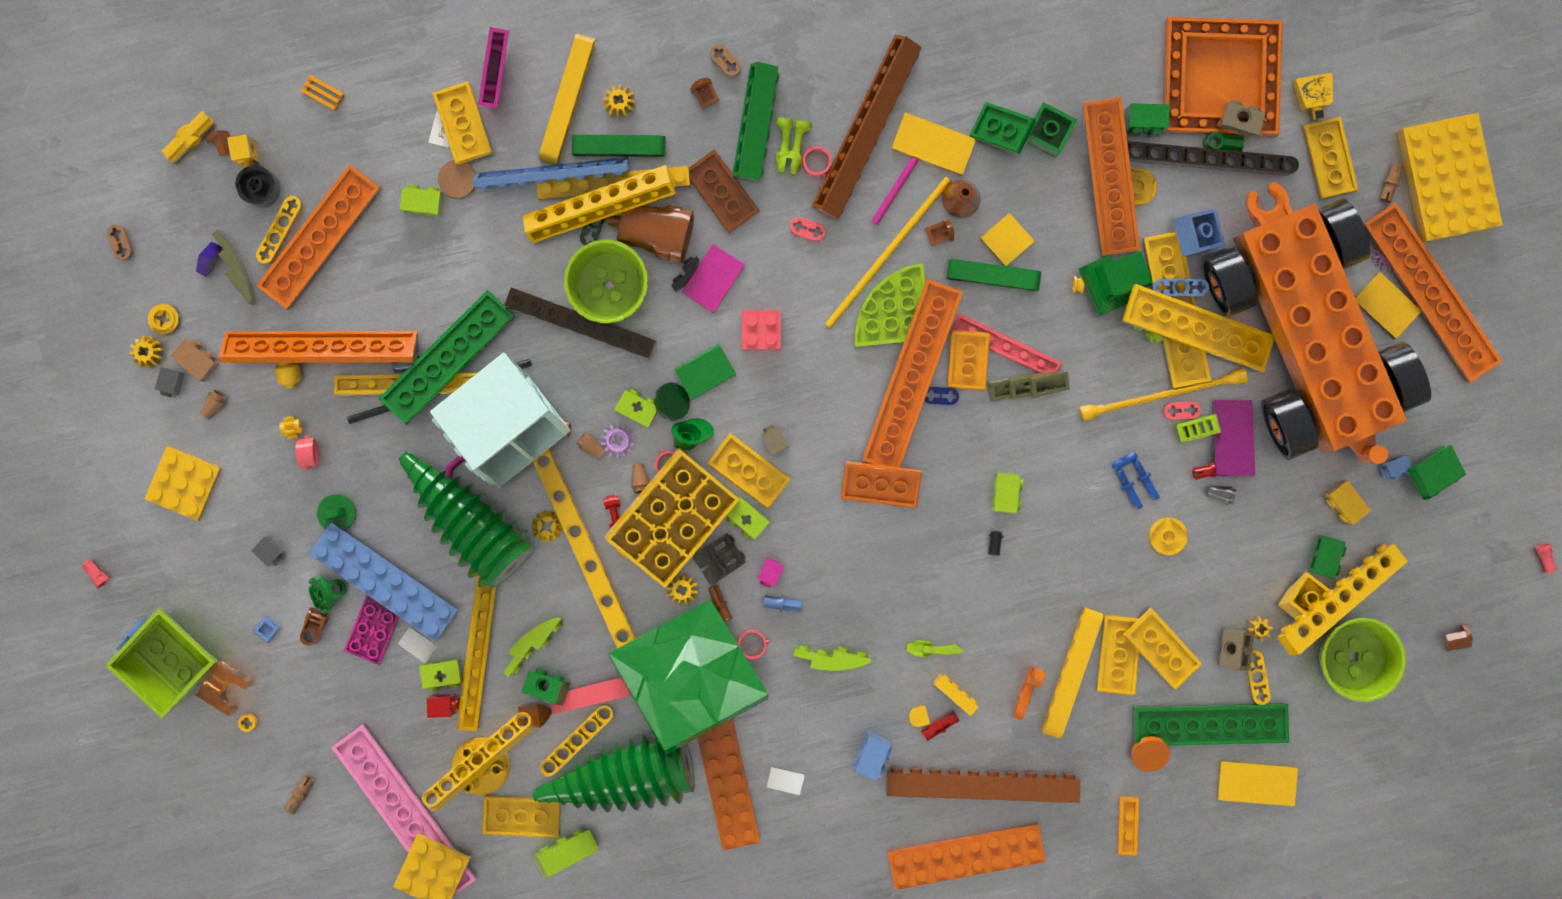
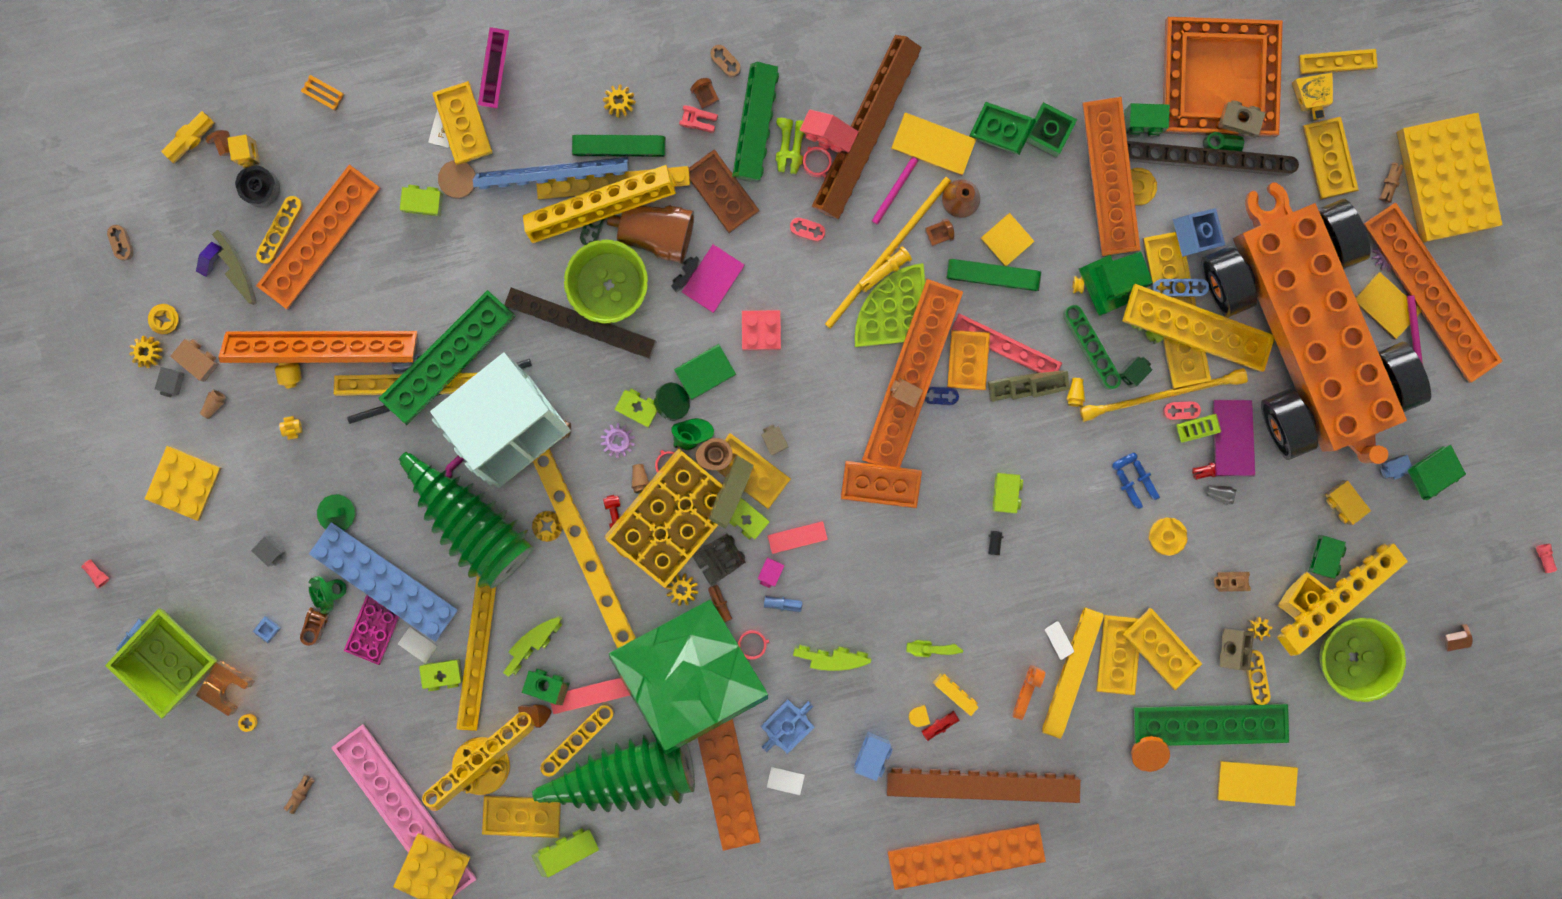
(307, 453): coral piece -> none
(442, 705): red brick -> none
(566, 99): yellow beam -> none
(590, 445): medium nougat cone -> none
(693, 123): none -> coral piece
(714, 454): none -> medium nougat piece
(731, 492): none -> olive slope
(787, 726): none -> medium blue plate
(797, 537): none -> coral tile
(828, 131): none -> coral brick
(891, 264): none -> yellow pin
(906, 392): none -> medium nougat brick
(1059, 640): none -> white sticker
(1076, 393): none -> yellow cone
(1100, 352): none -> green beam
(1128, 826): light orange tile -> none
(1135, 371): none -> dark green brick
(1232, 581): none -> medium nougat hips
(1338, 61): none -> yellow tile
(1414, 326): none -> dark pink bar

